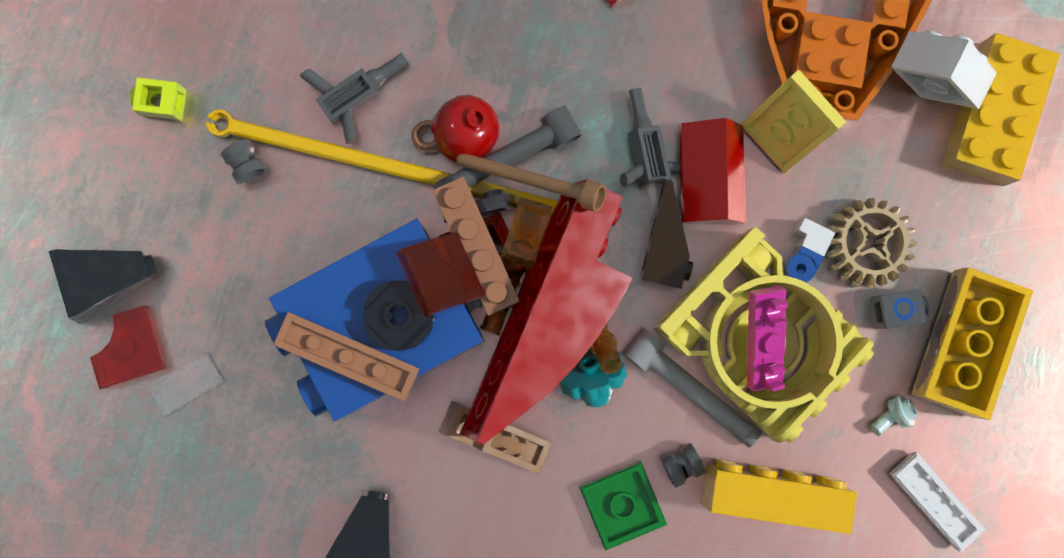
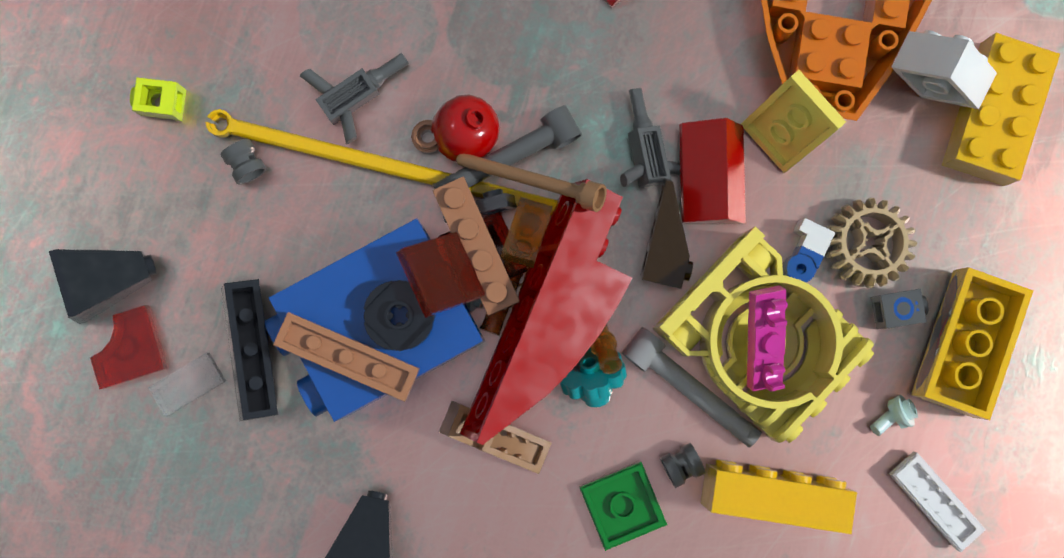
(249, 350): none -> black brick

